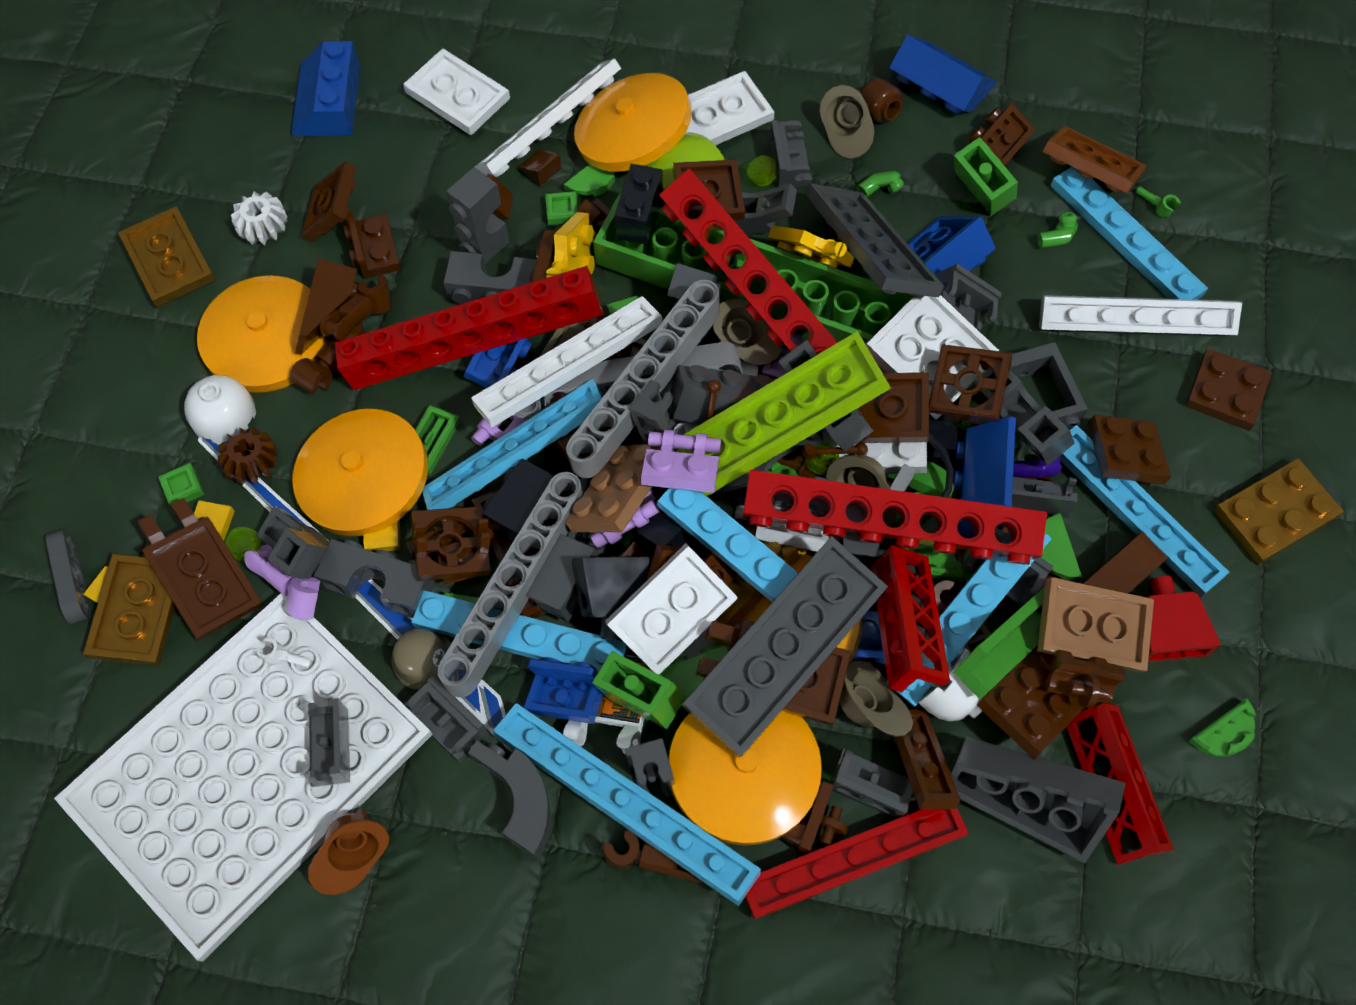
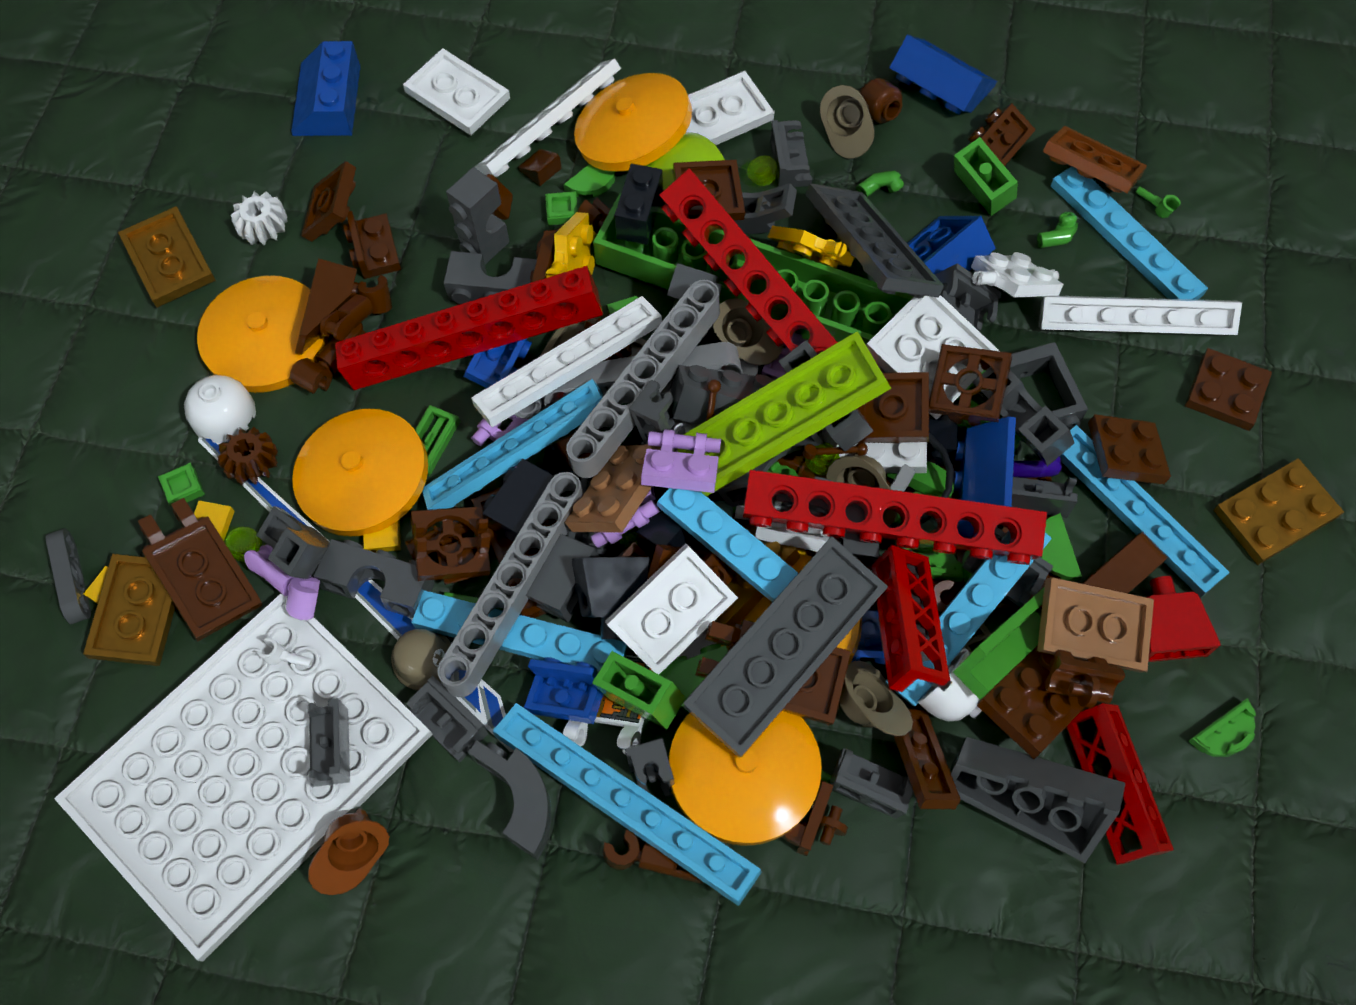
(853, 859): red plate -> none
(1015, 275): none -> white plate

